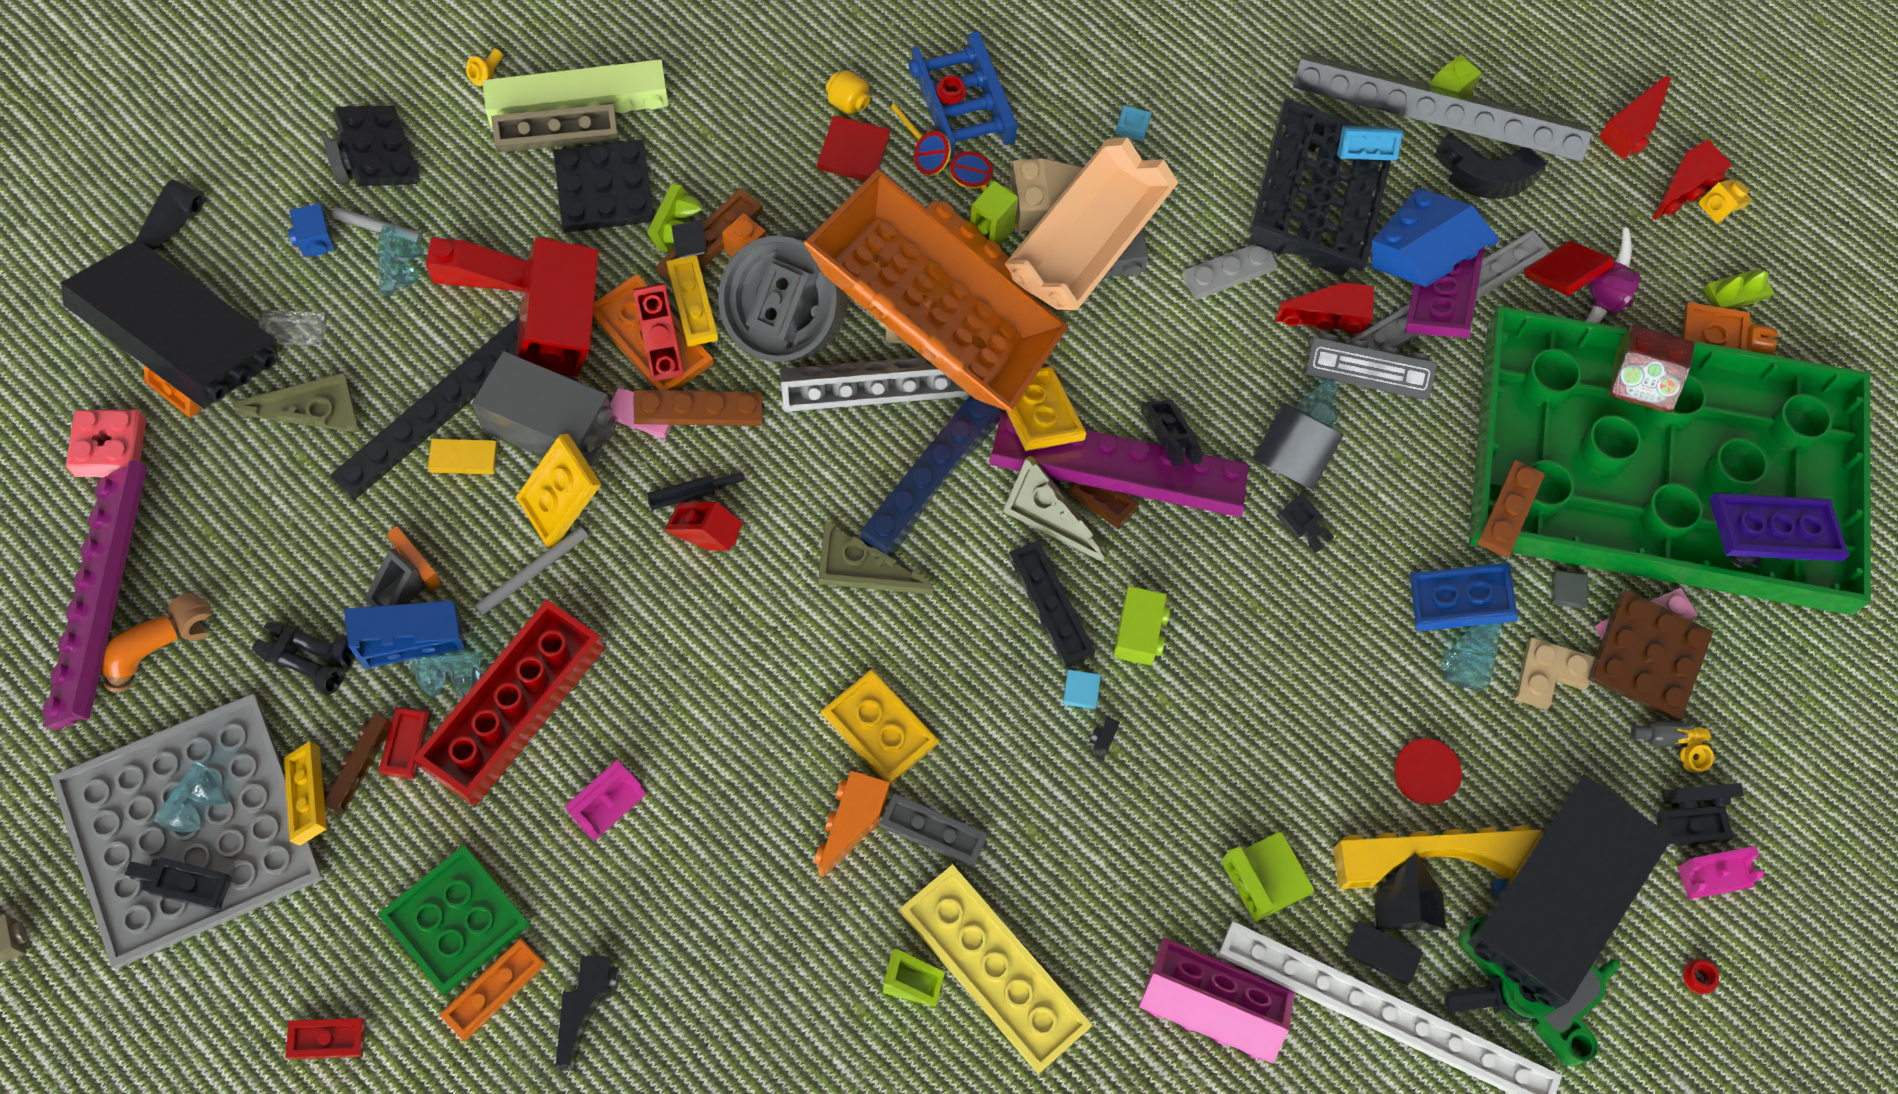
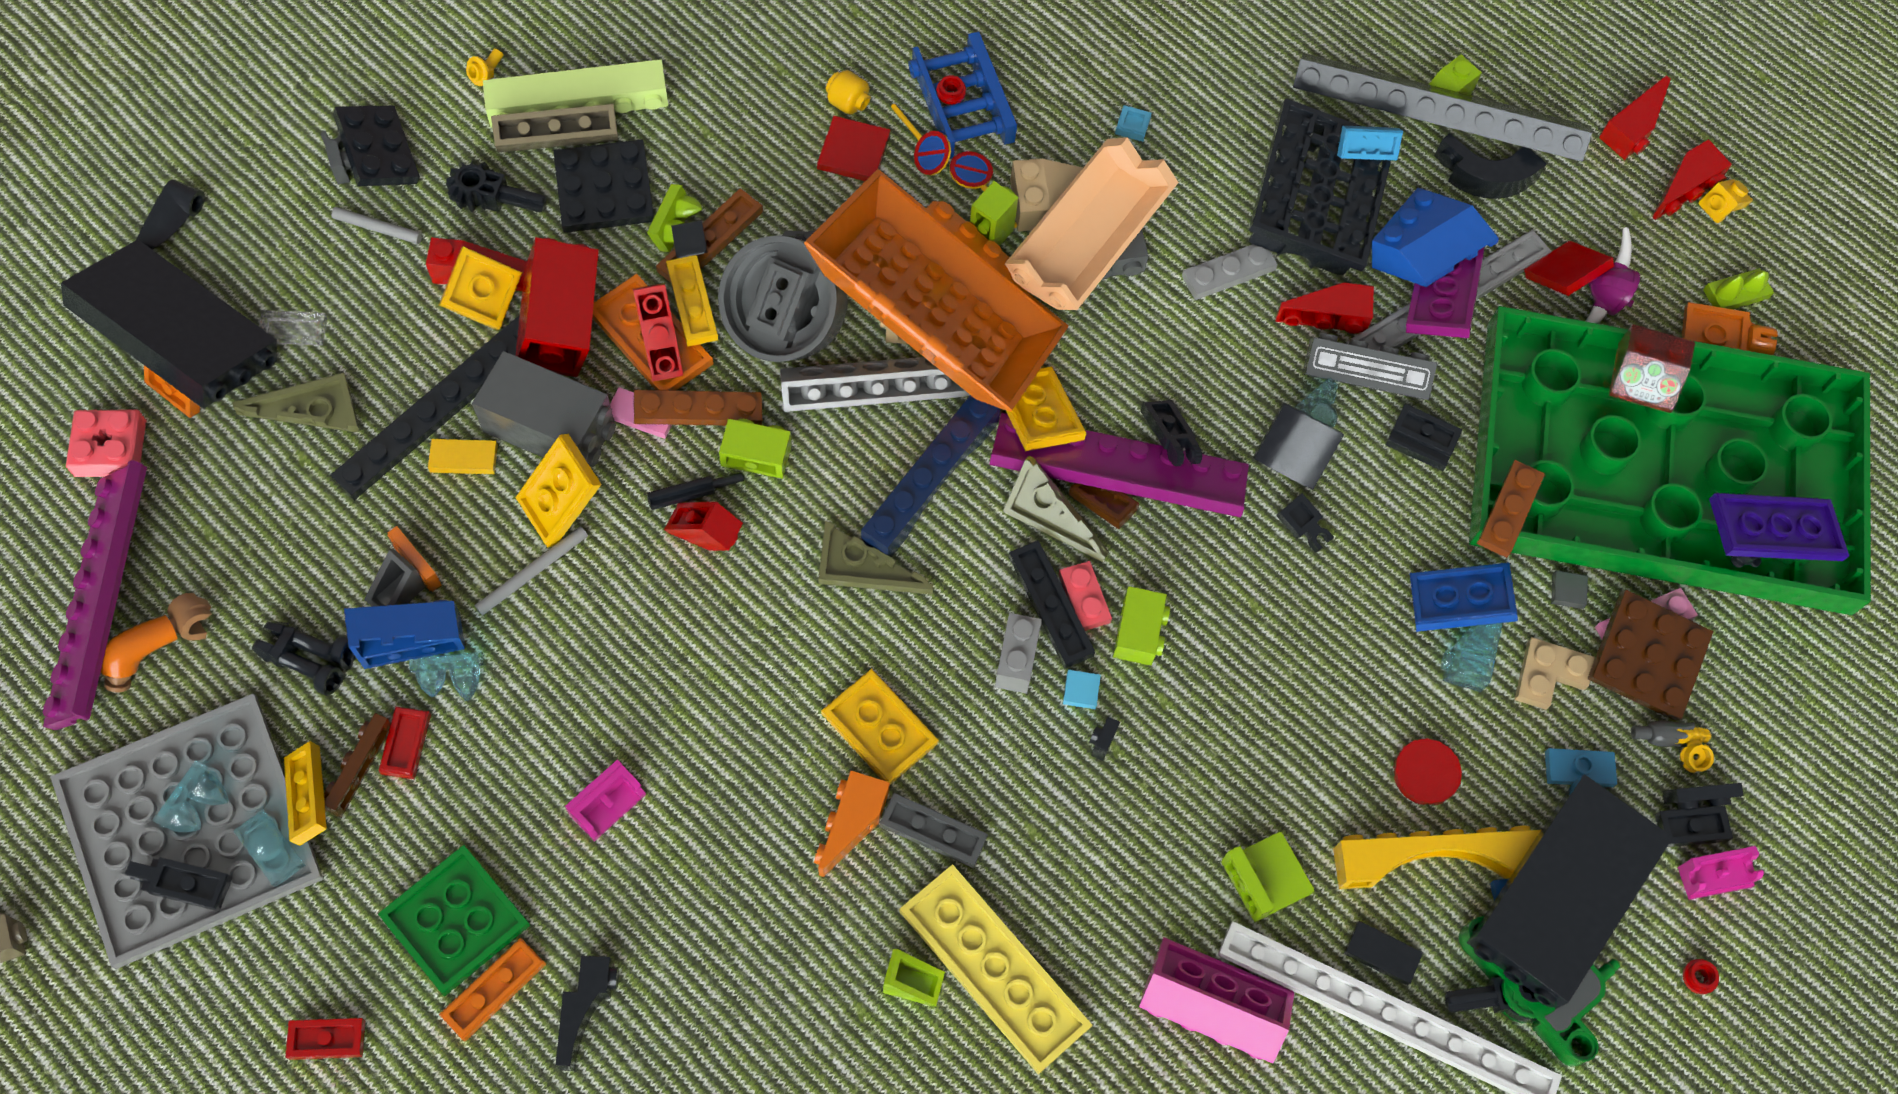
(269, 848): none -> clear light blue tile
(311, 230): blue brick -> none
(390, 250): clear light blue tile -> none
(480, 288): none -> yellow tile
(490, 189): none -> black gear
(509, 703): red brick -> none
(741, 233): orange brick -> none
(755, 448): none -> lime brick
(1018, 653): none -> light grey brick
(1085, 595): none -> coral plate
(1410, 900): black slope -> none
(1424, 437): none -> black plate
(1568, 765): none -> dark azure plate

